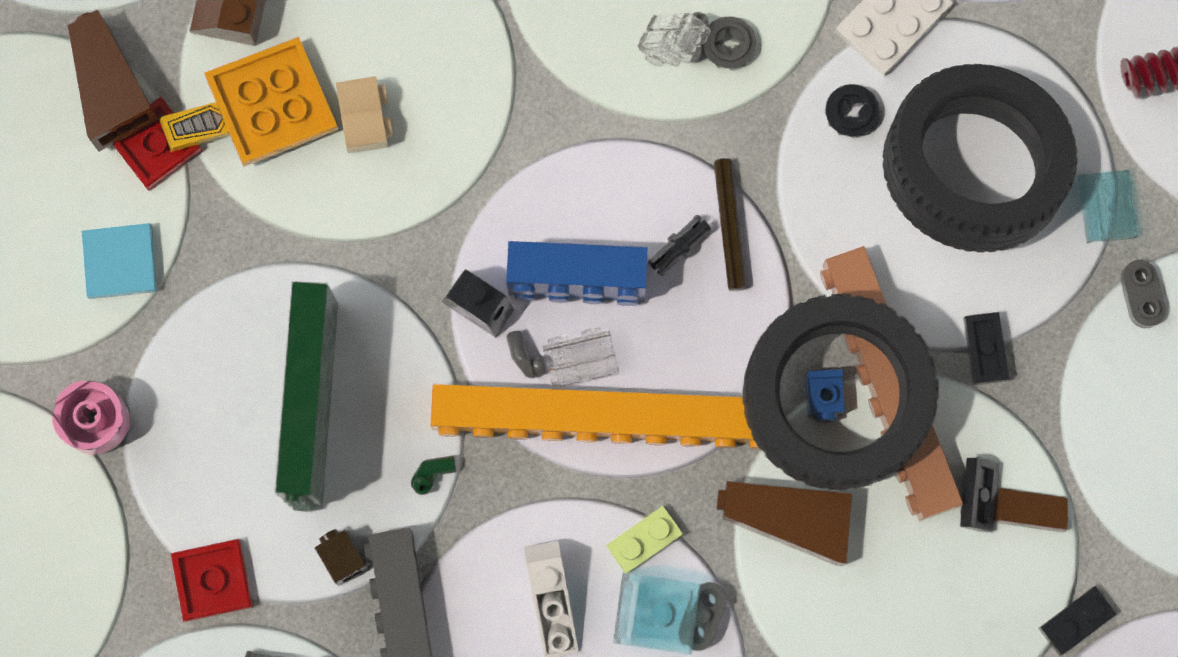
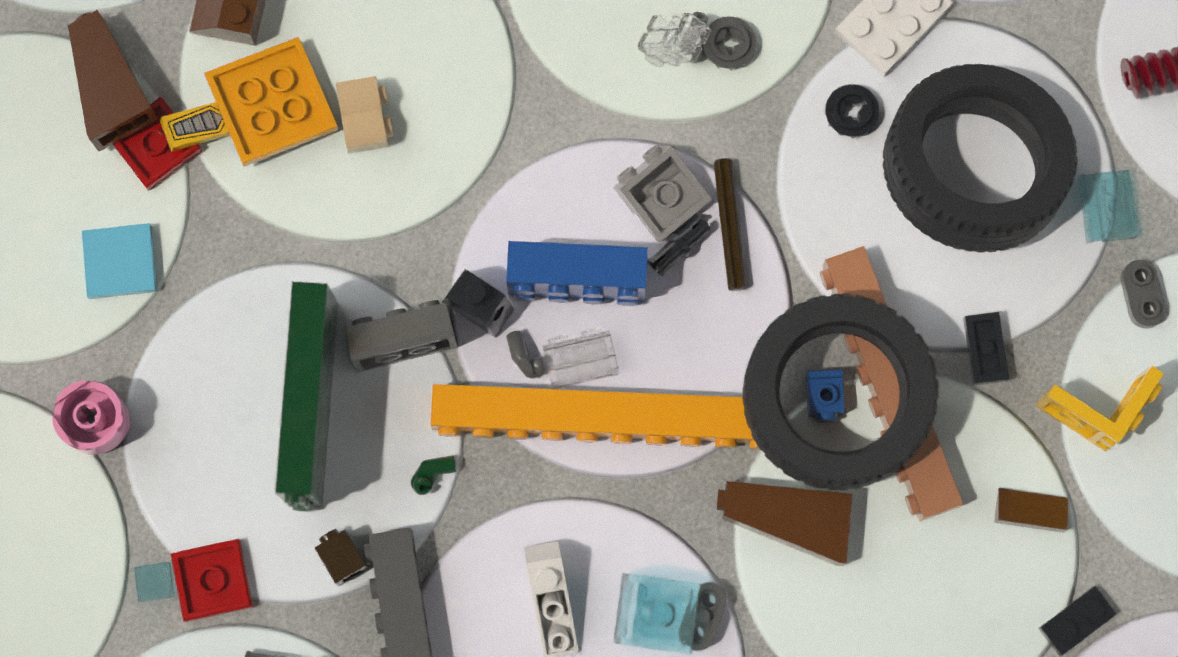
(154, 582): none -> clear light blue tile
(400, 336): none -> dark grey slope
(644, 540): yellowish green plate -> none
(661, 191): none -> light grey plate
(979, 495): black plate -> none
(1092, 424): none -> yellow bracket

